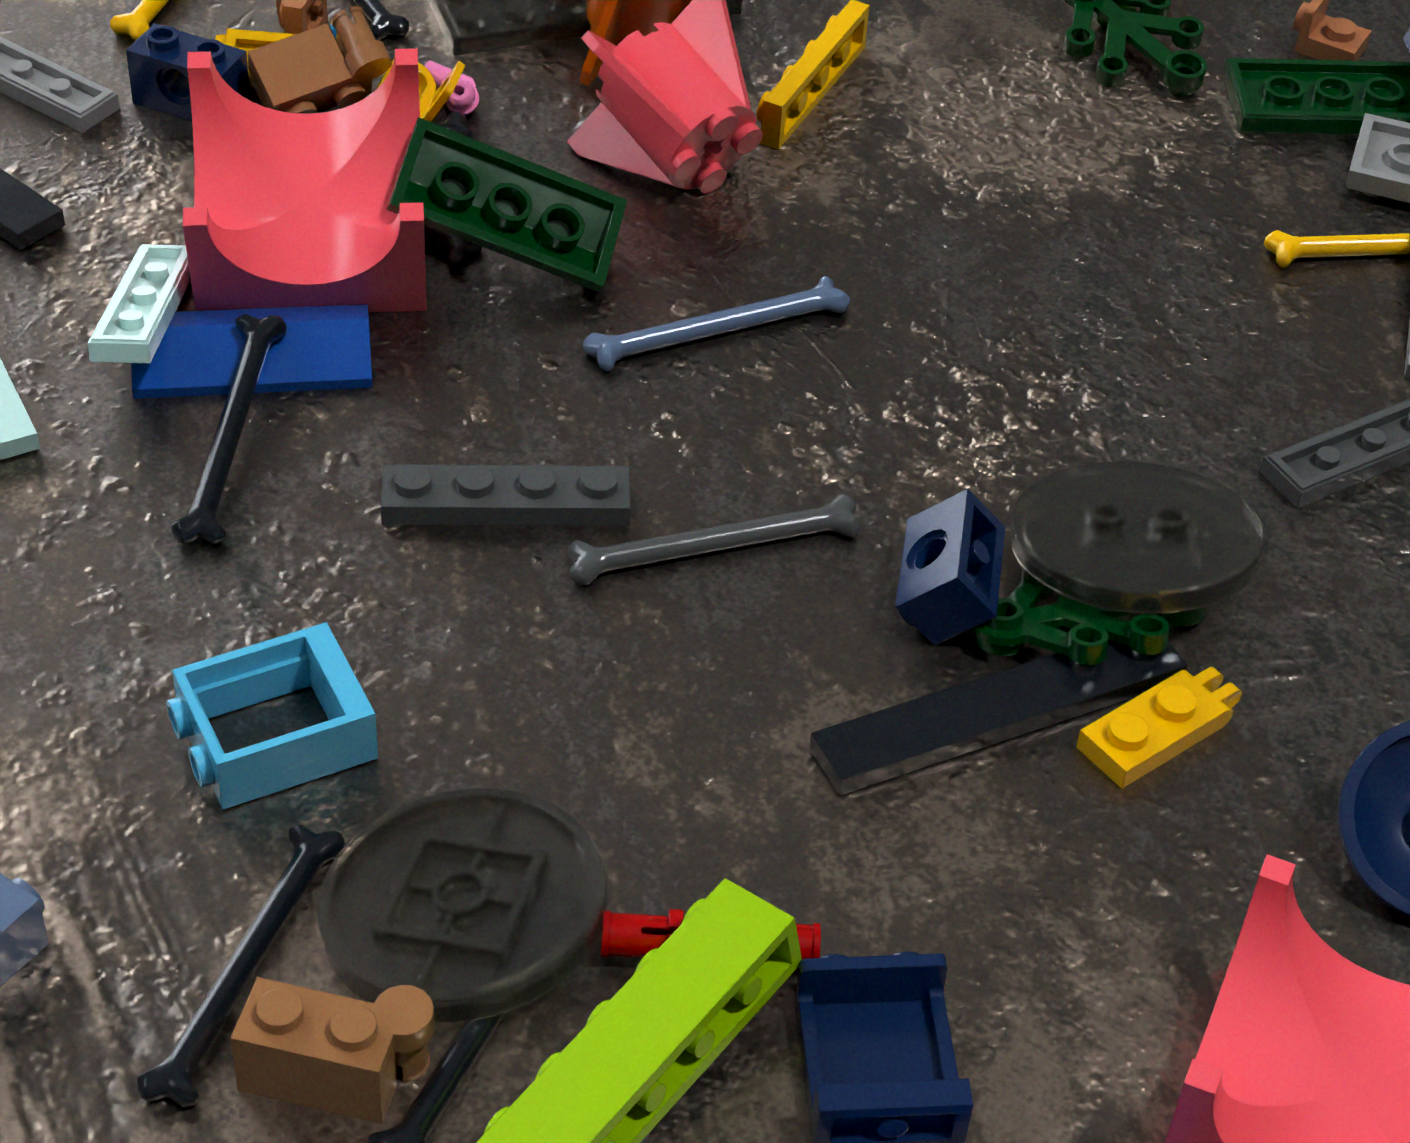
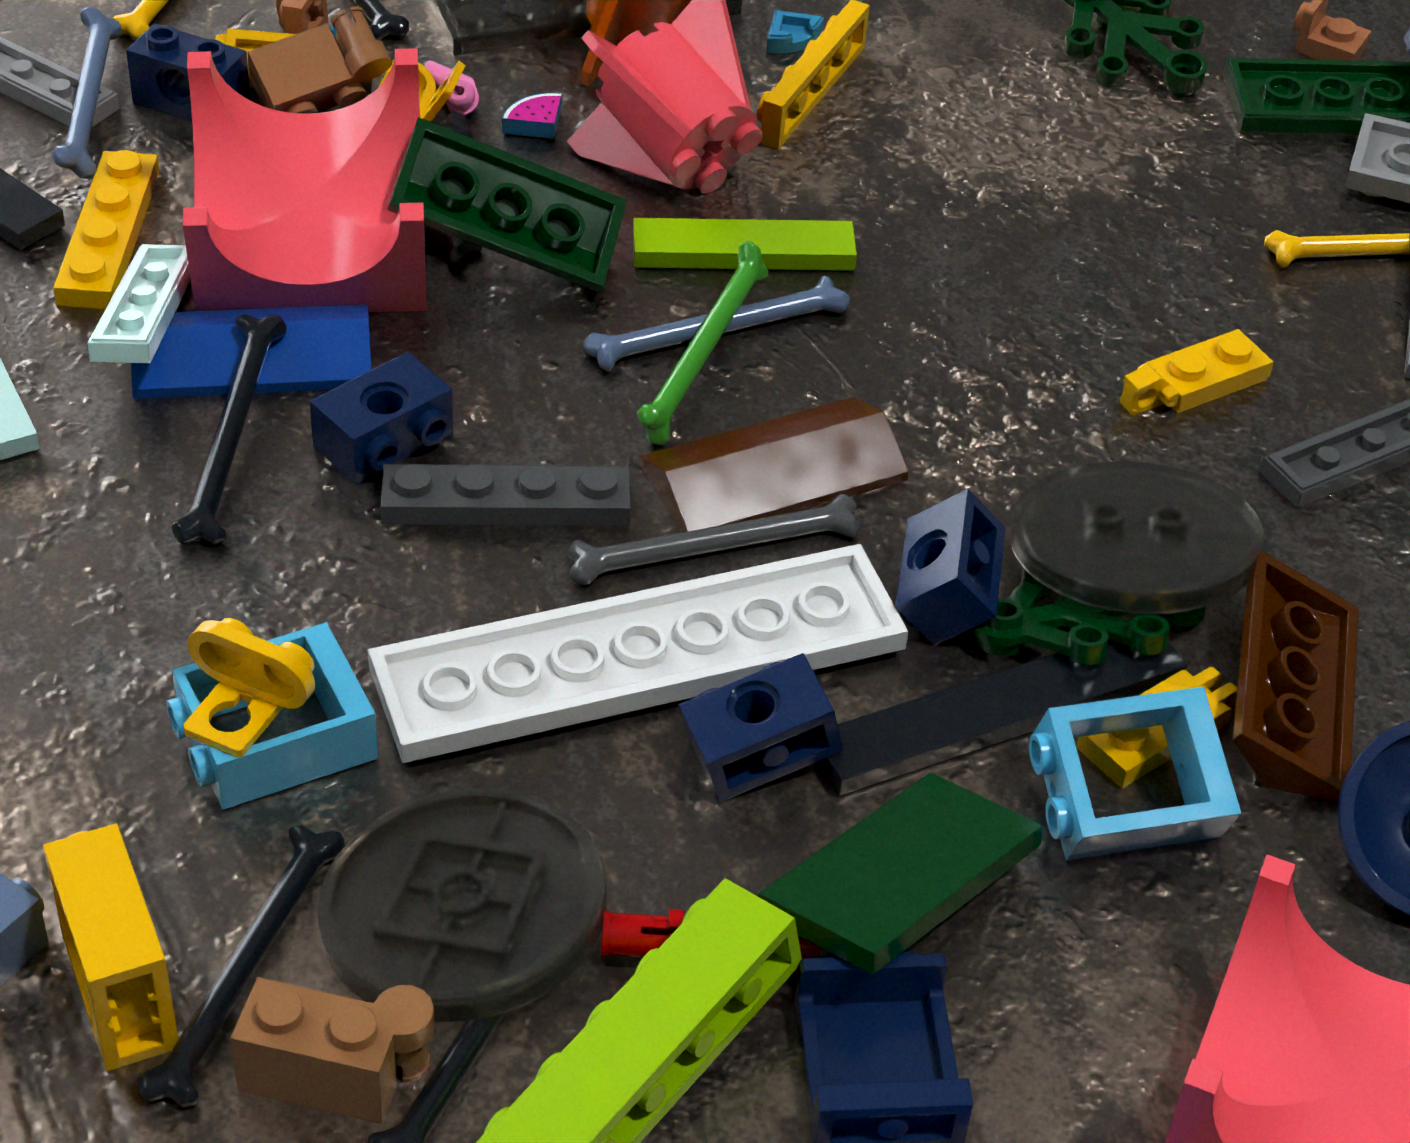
(74, 152): none -> sand blue piece
(107, 229): none -> yellow plate
(112, 946): none -> yellow window
(248, 671): none -> yellow bracket
(381, 417): none -> dark blue brick
(533, 116): none -> tile
(630, 651): none -> white plate
(658, 415): none -> bright green piece
(715, 243): none -> lime tile
(761, 727): none -> dark blue brick
(777, 465): none -> slope
(792, 31): none -> dark azure tile
(902, 871): none -> dark green tile
(1195, 753): none -> medium azure window
(1196, 374): none -> yellow hinge
(1296, 682): none -> reddish brown slope

